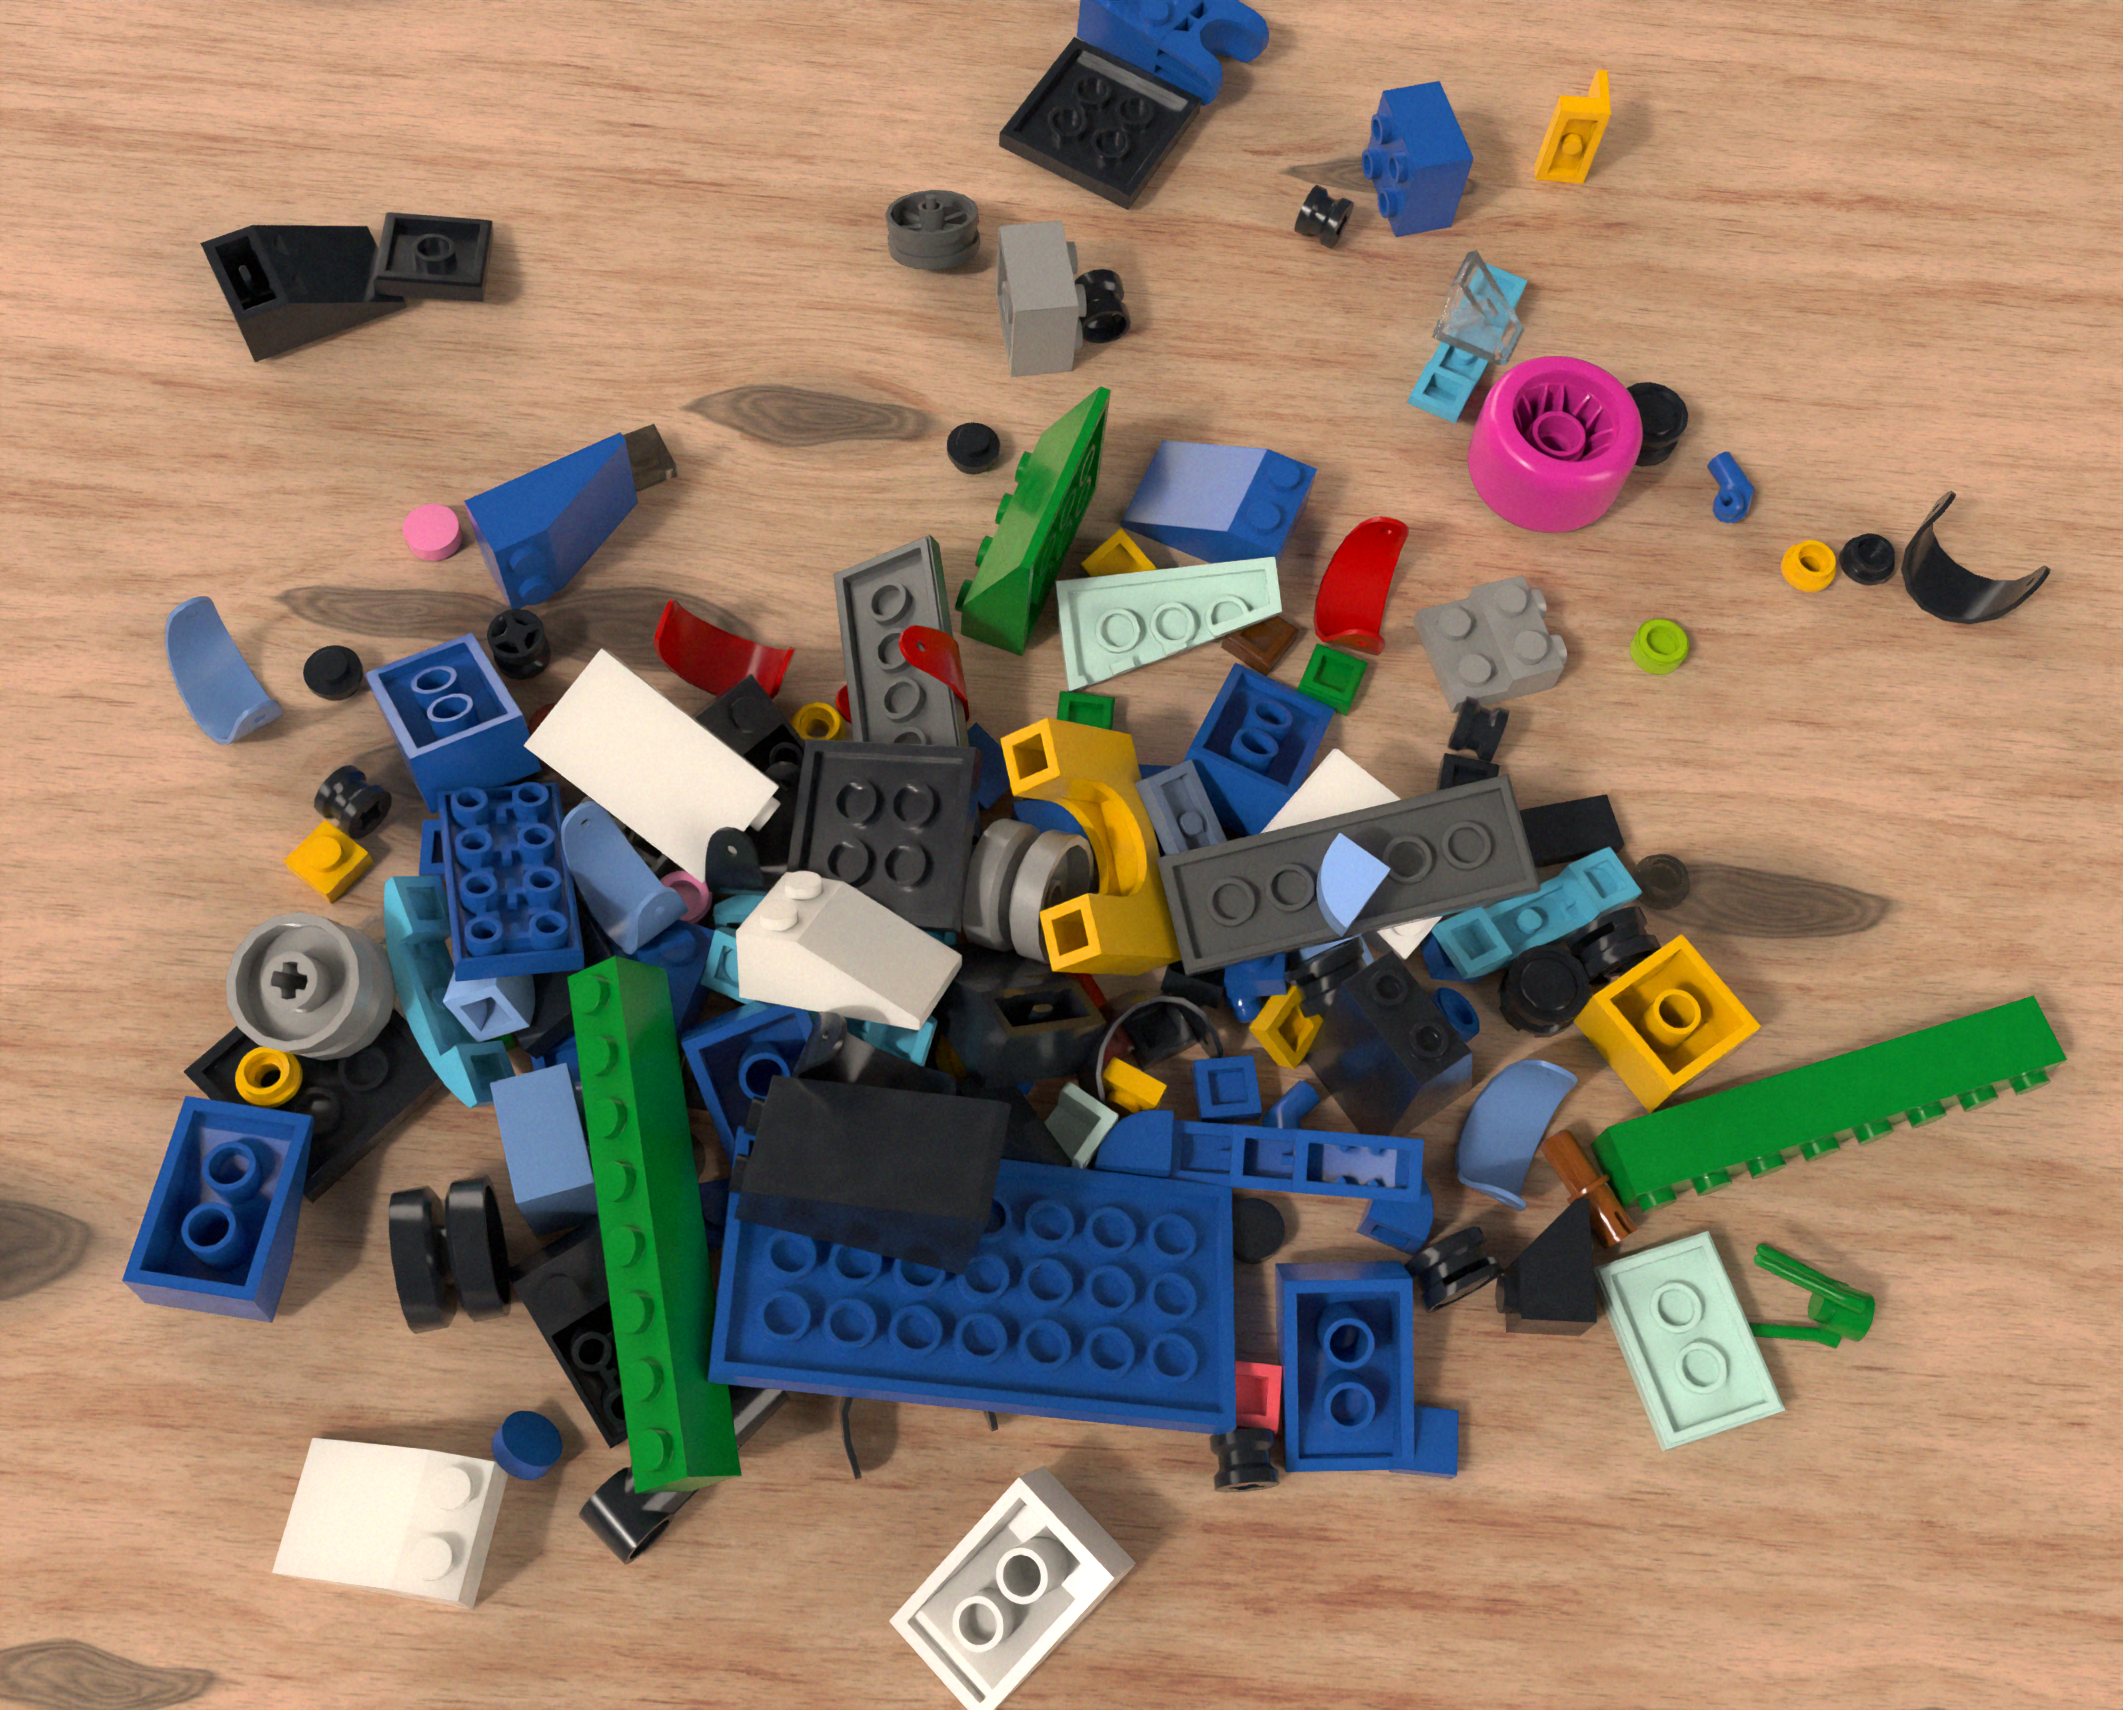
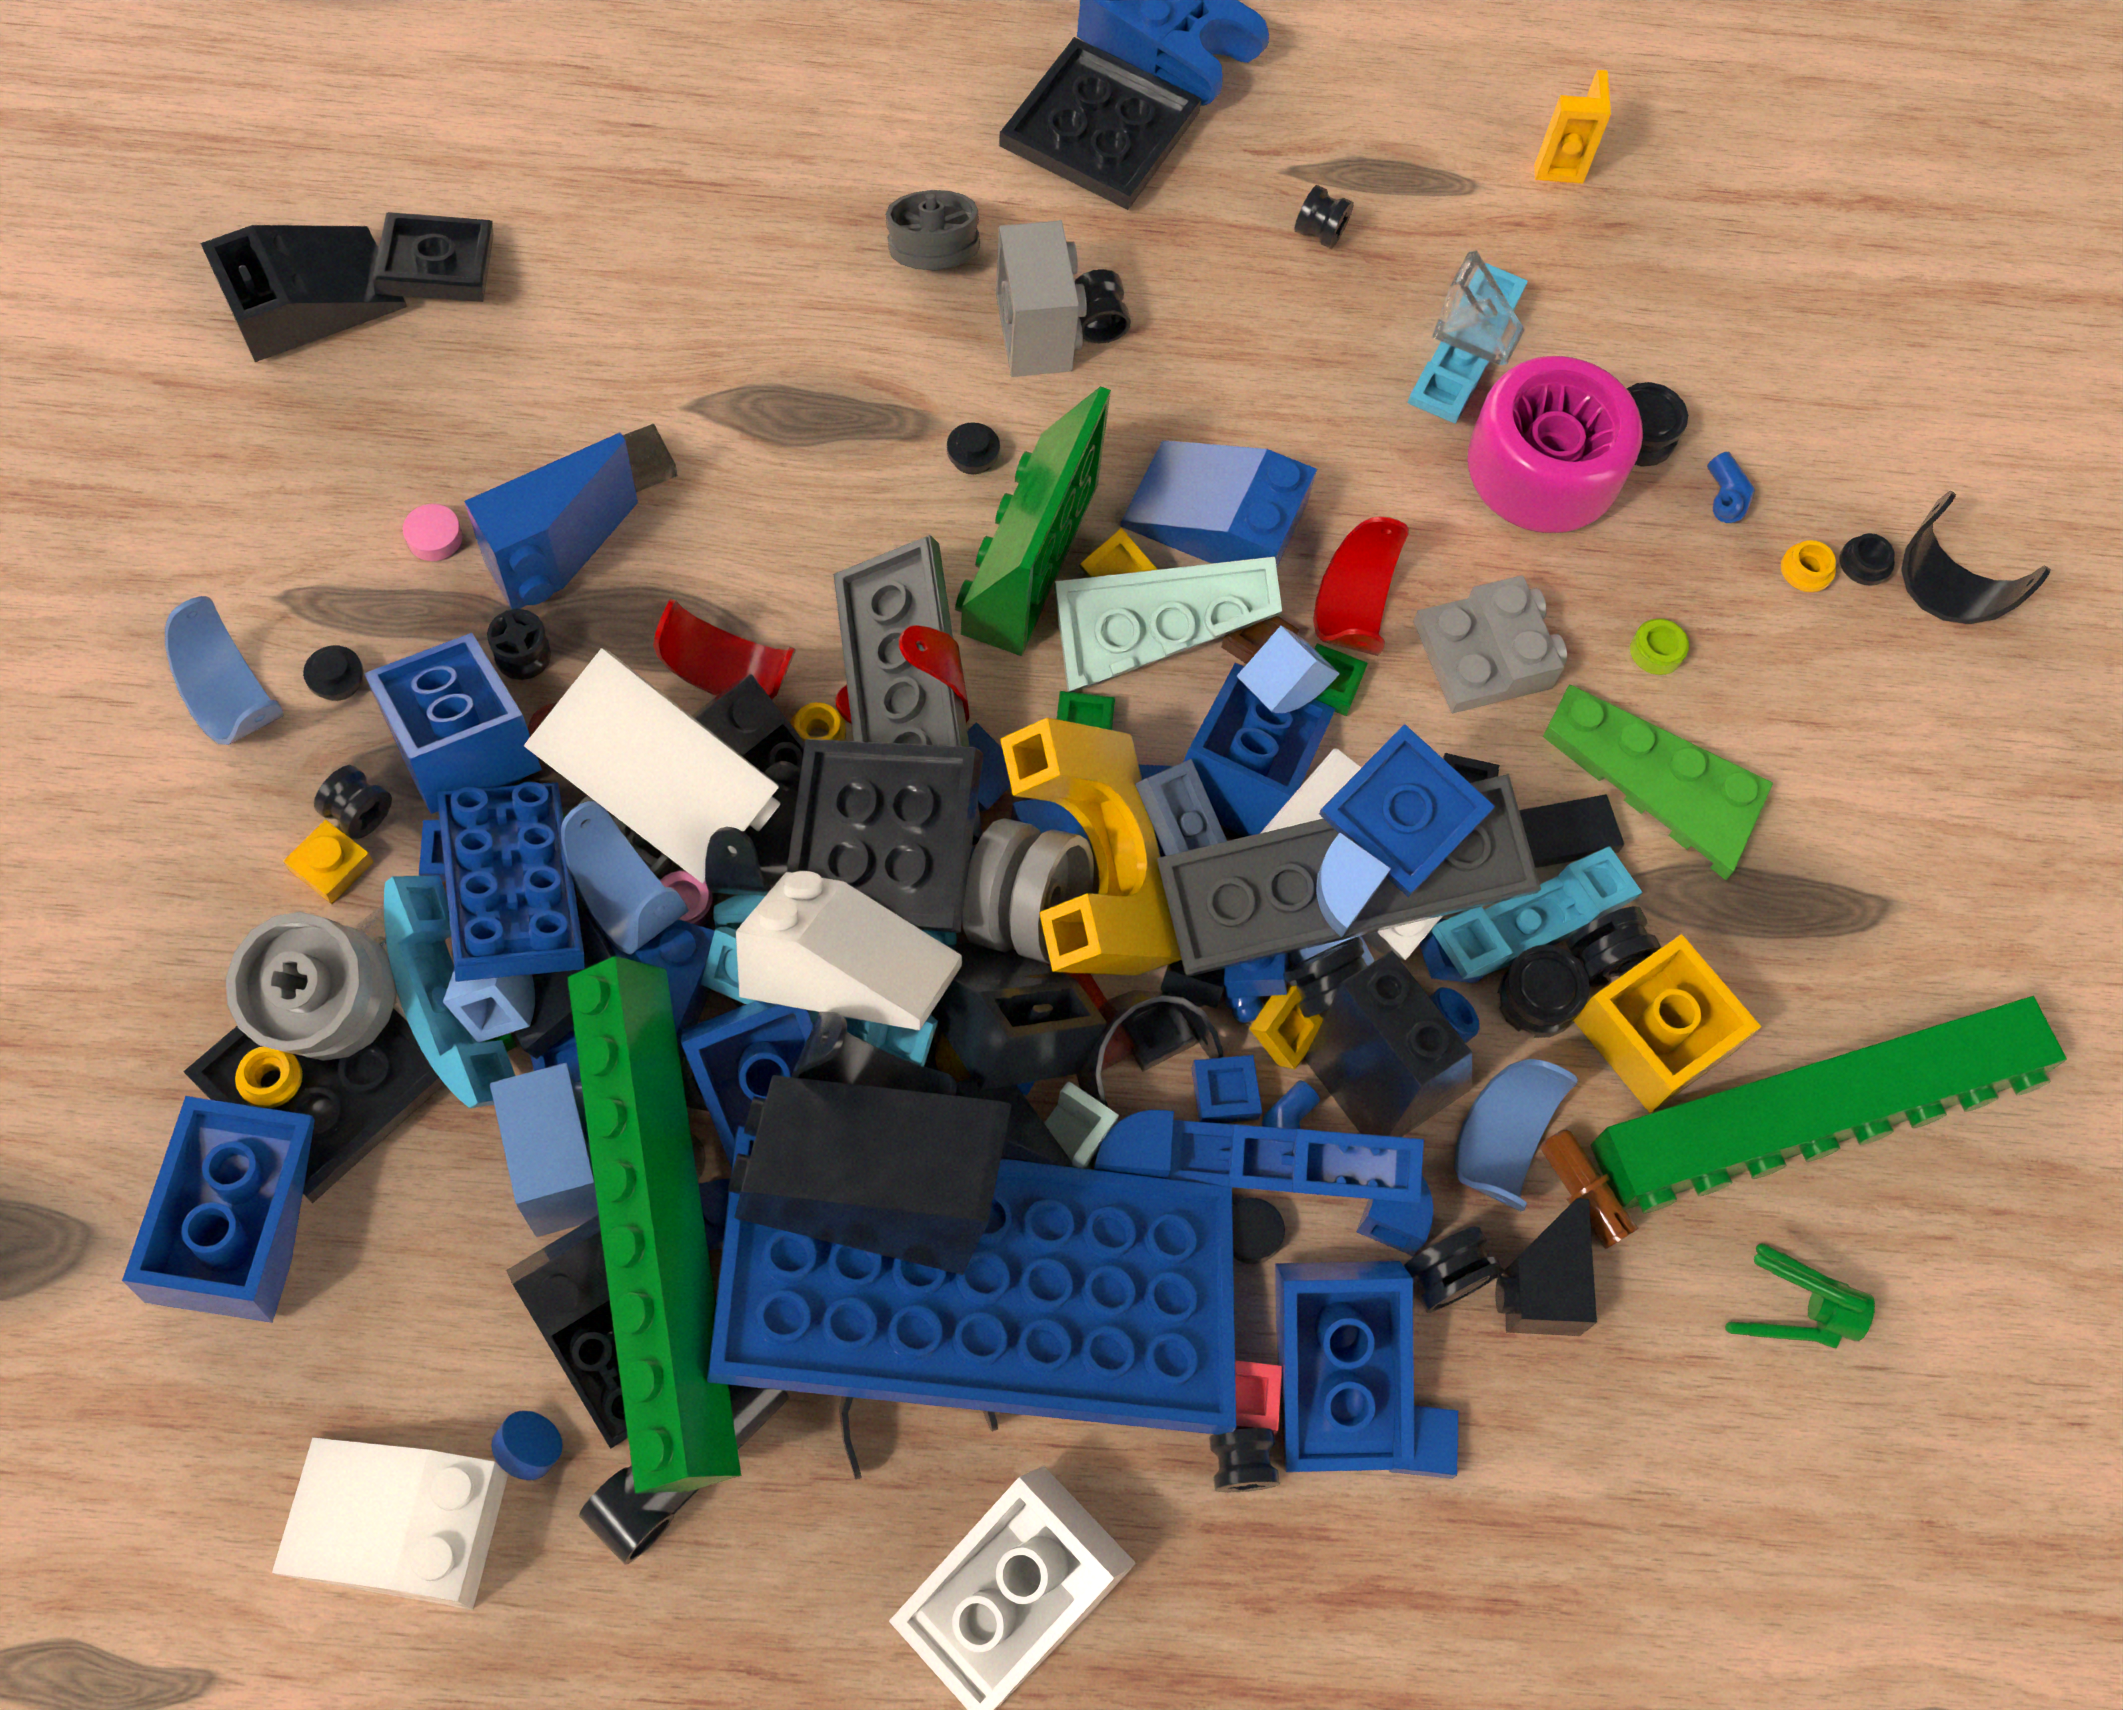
(449, 1254): black wheel -> none
(1130, 1090): yellow plate -> none
(1287, 672): none -> light blue brick
(1407, 809): none -> blue plate
(1417, 159): blue brick -> none
(1478, 729): black wheel -> none
(1662, 881): clear smoke plate -> none
(1680, 784): none -> bright green wing
(1686, 1341): light aqua tile -> none

